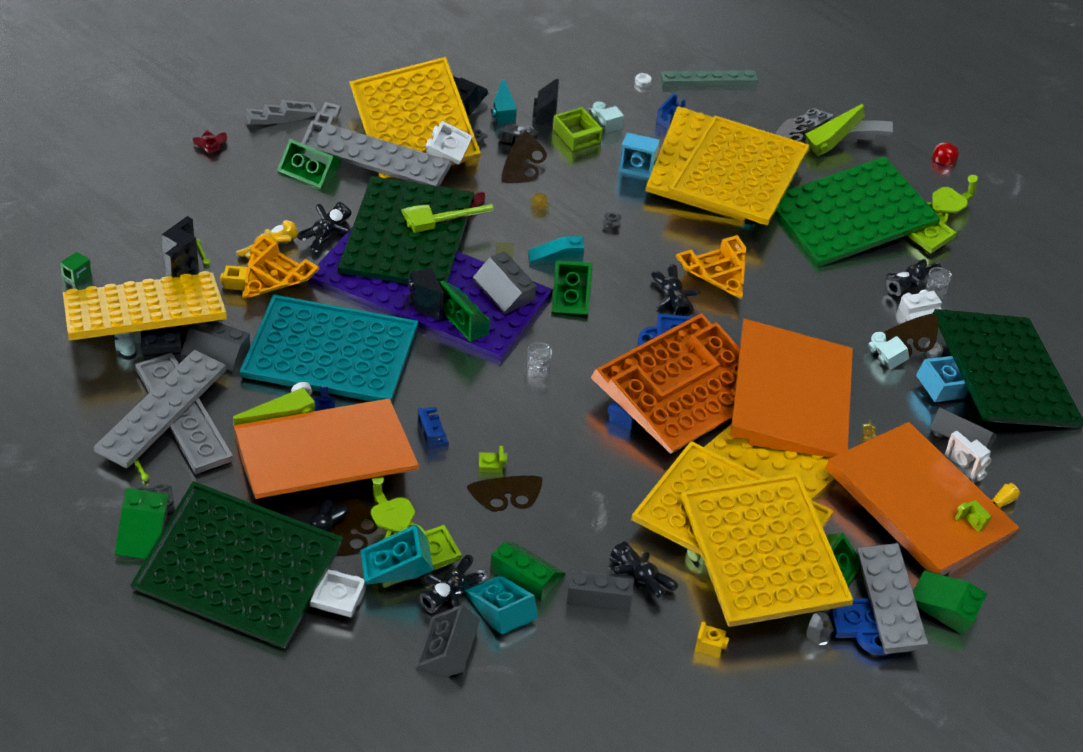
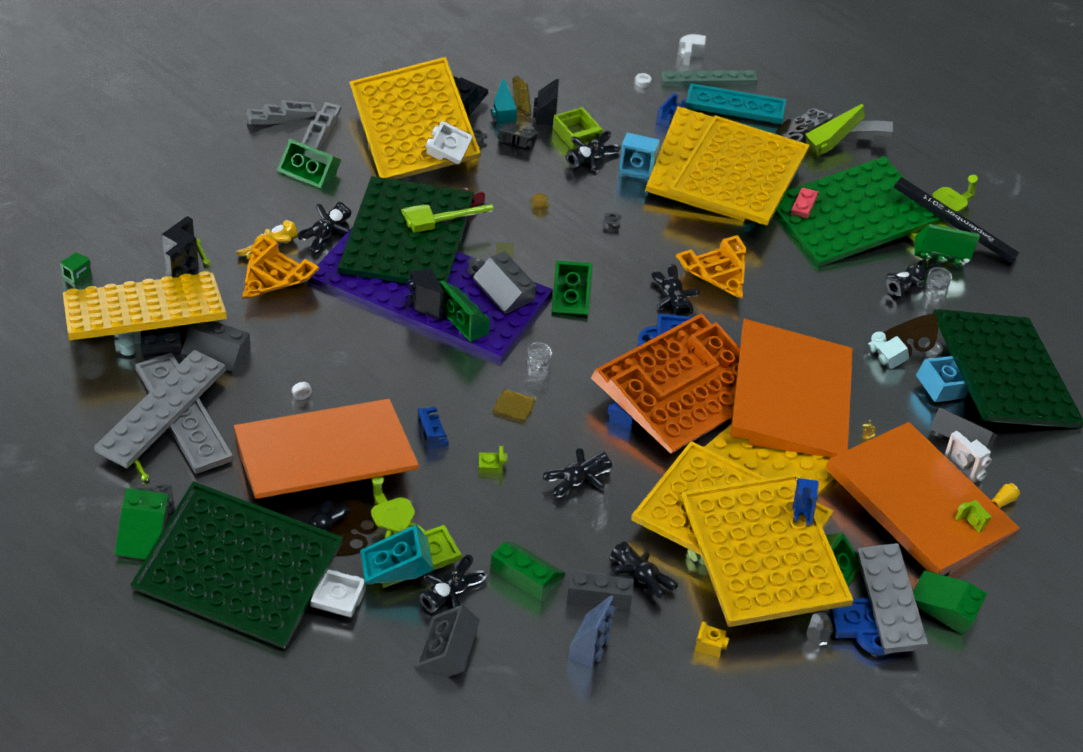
(210, 142): dark red plate -> none
(234, 277): yellow brick -> none
(286, 405): lime slope -> none
(324, 401): clear blue plate -> none
(330, 346): teal plate -> none
(382, 156): light grey plate -> none
(474, 262): none -> dark grey plate
(497, 487): dark brown piece -> none
(503, 604): teal slope -> none
(514, 405): none -> clear yellow piece
(515, 163): dark brown piece -> none
(521, 96): none -> clear yellow plate
(562, 249): teal slope -> none
(577, 473): none -> black animal
(593, 150): none -> black animal
(593, 634): none -> sand blue slope
(608, 119): light aqua brick -> none
(691, 45): none -> white brick
(735, 103): none -> teal plate
(804, 203): none -> coral plate
(805, 499): none -> blue hinge
(919, 304): white plate -> none
(945, 154): red hair -> none
(945, 244): none -> green slope
(955, 219): none -> black tile

